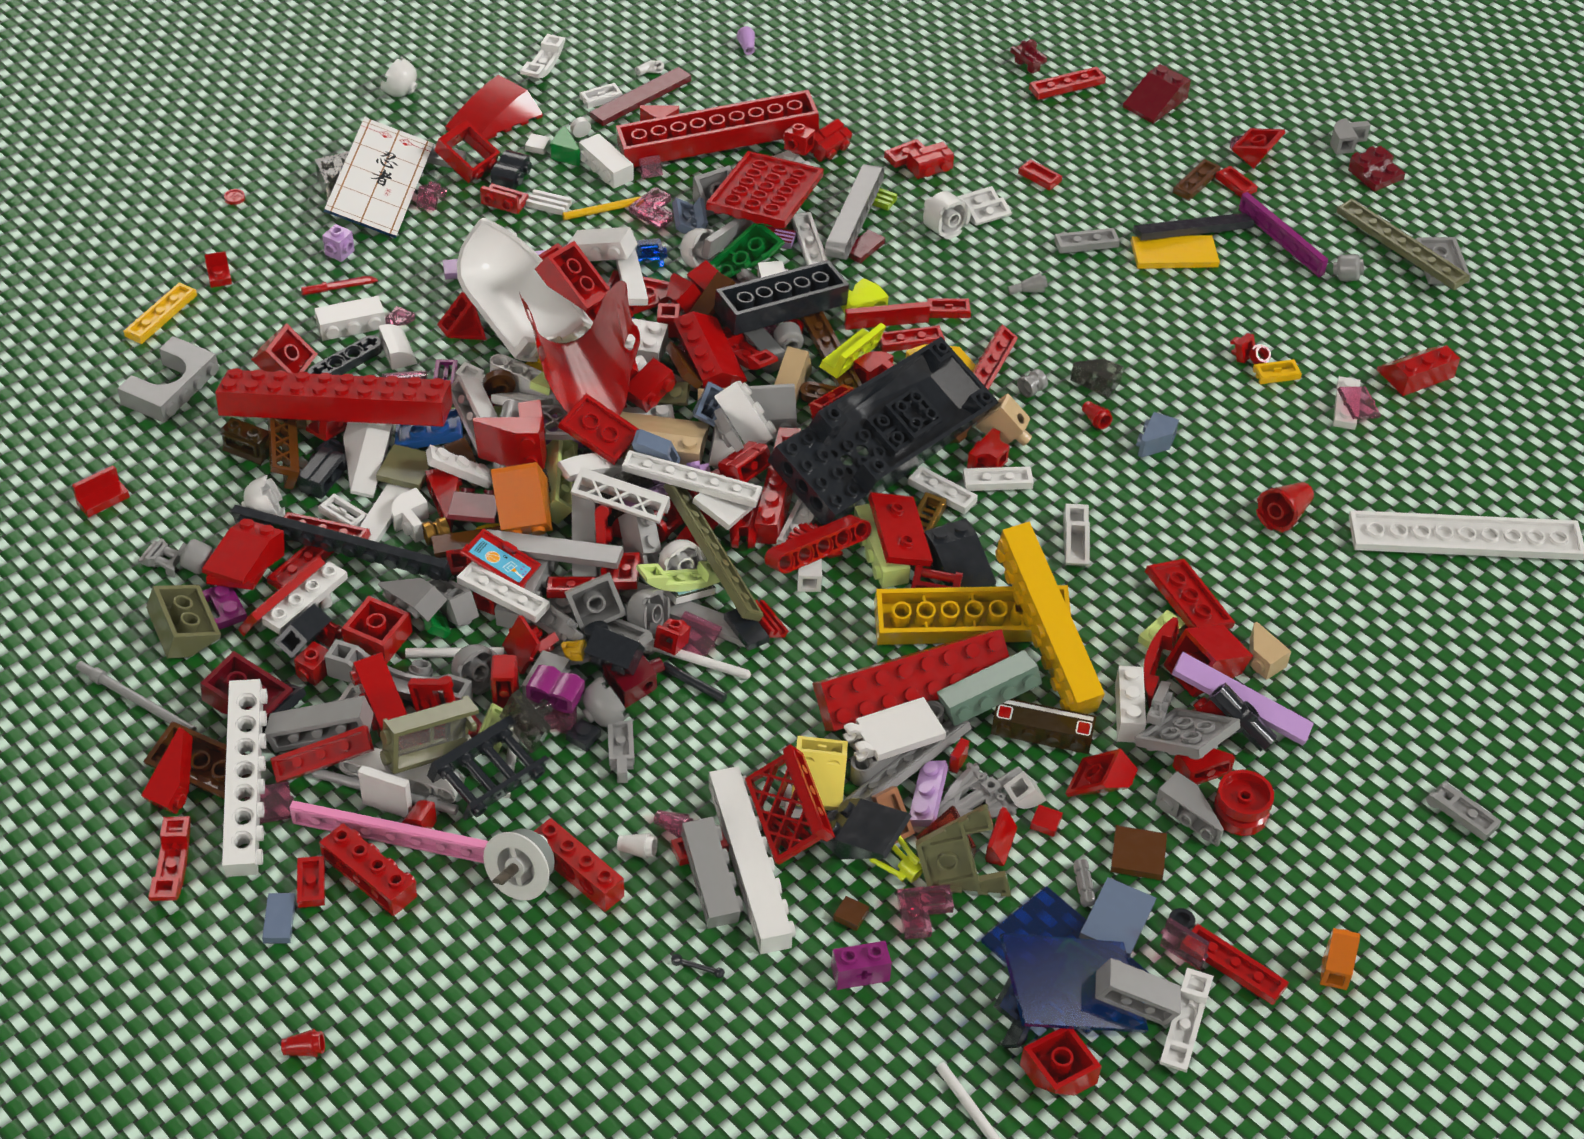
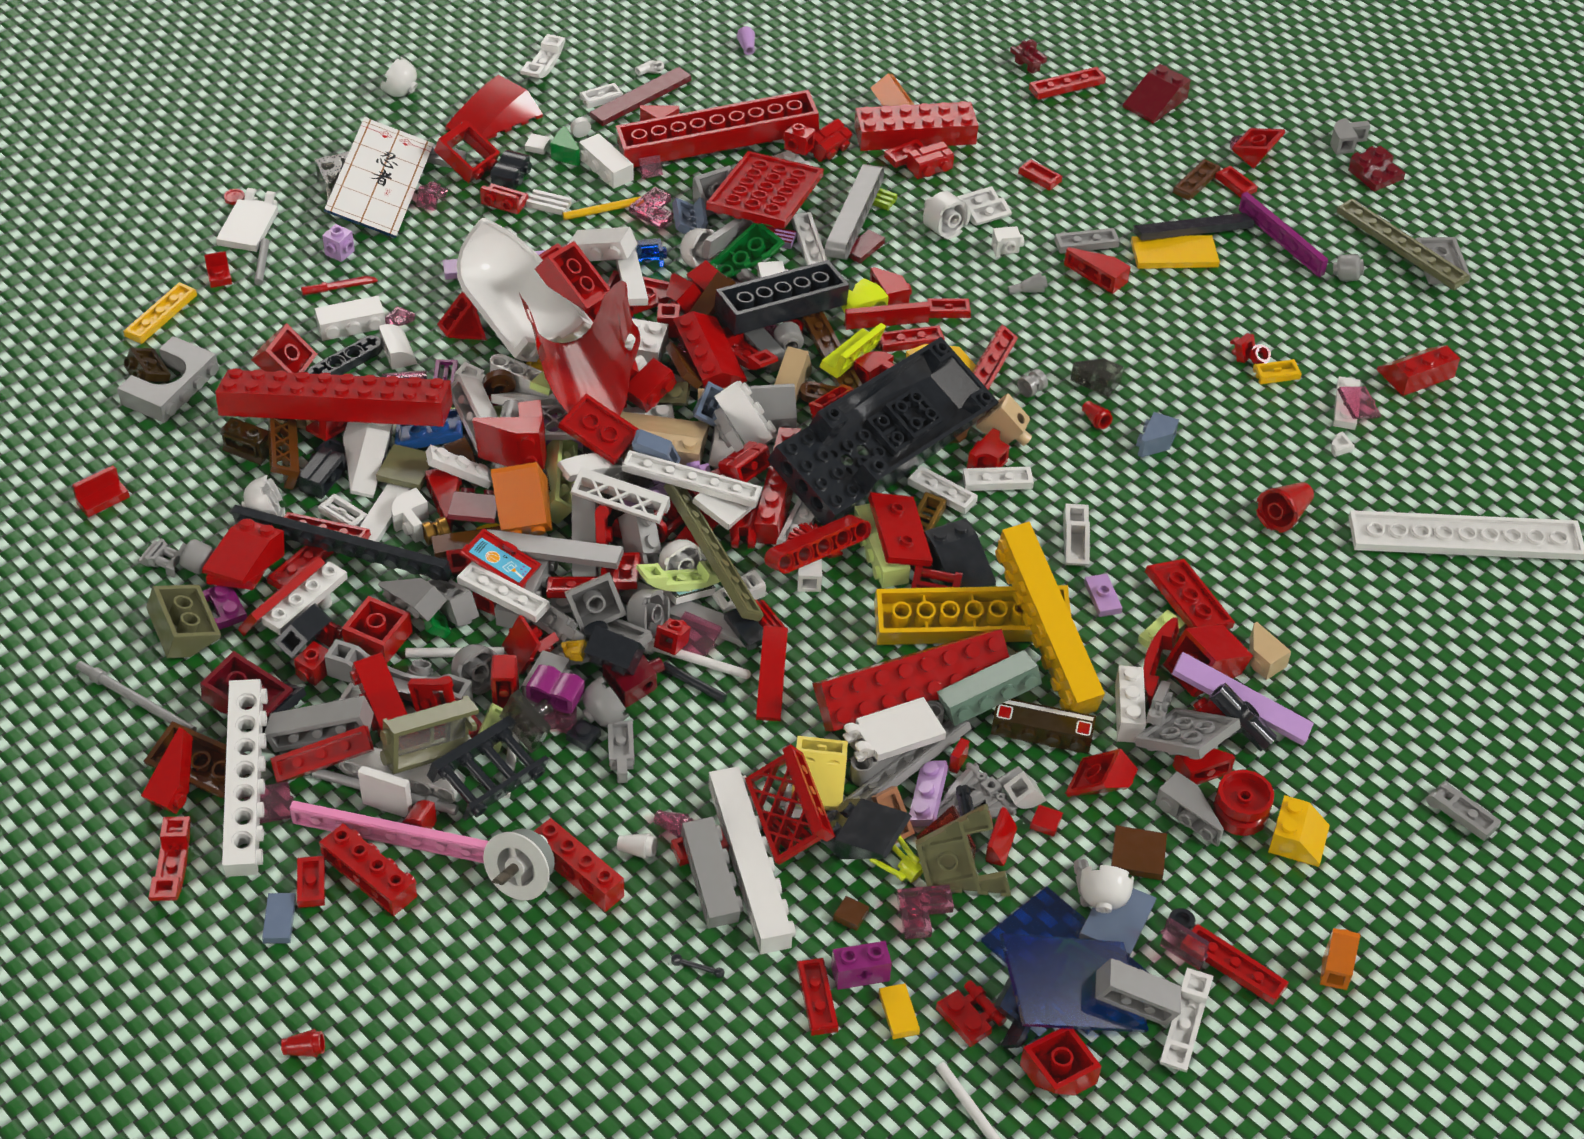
(146, 365): none -> dark brown bracket
(248, 222): none -> white tile
(261, 264): none -> light grey bar
(753, 582): none -> white slope
(771, 673): none -> red slope
(817, 996): none -> red tile
(890, 92): none -> orange panel
(893, 285): none -> slope
(899, 1011): none -> yellow tile
(929, 123): none -> red brick
(965, 800): none -> black axle
(965, 1018): none -> red plate
(1006, 240): none -> white brick
(1099, 268): none -> red slope
(1103, 595): none -> lavender plate
(1106, 888): none -> white cylinder
(1299, 832): none -> yellow slope
(1341, 445): none -> white tile

